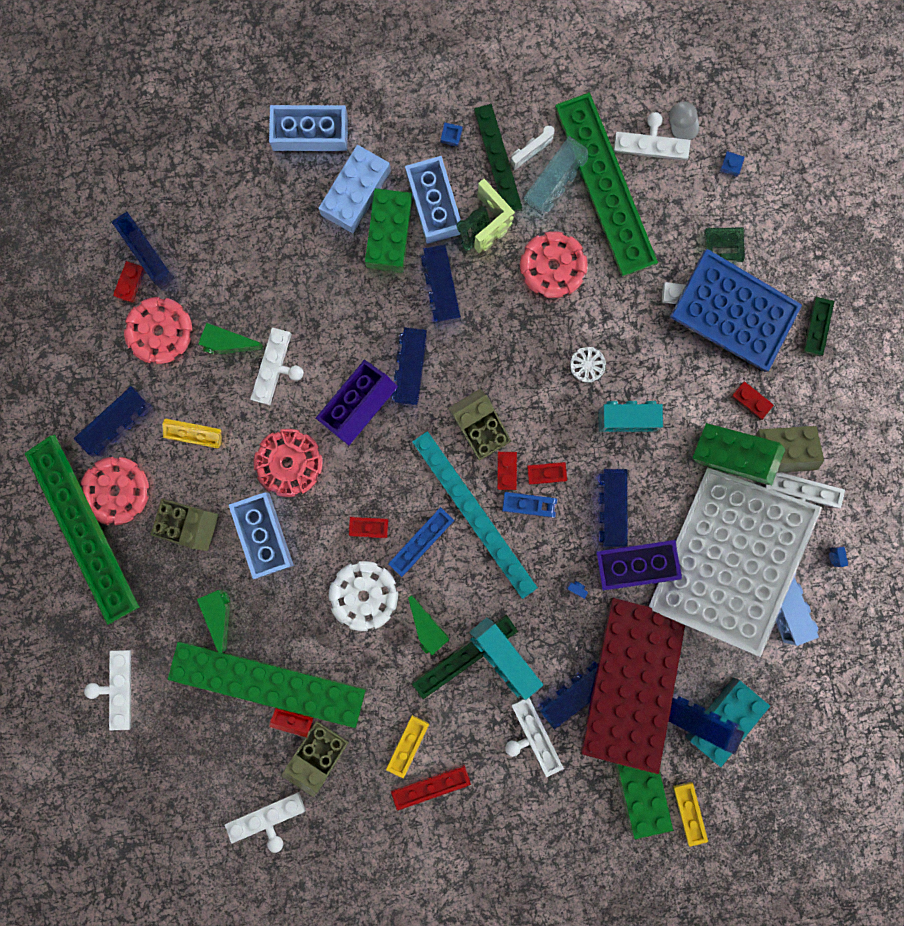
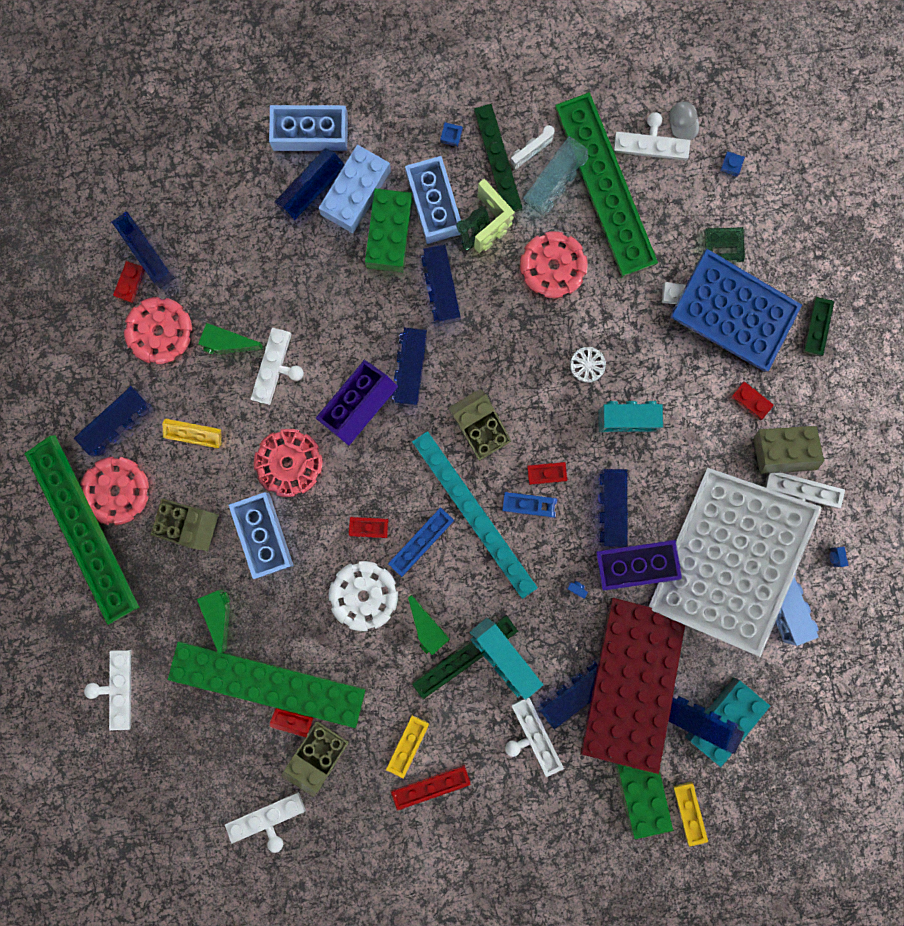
(309, 183): none -> clear blue brick
(507, 471): red plate -> none
(739, 453): green brick -> none

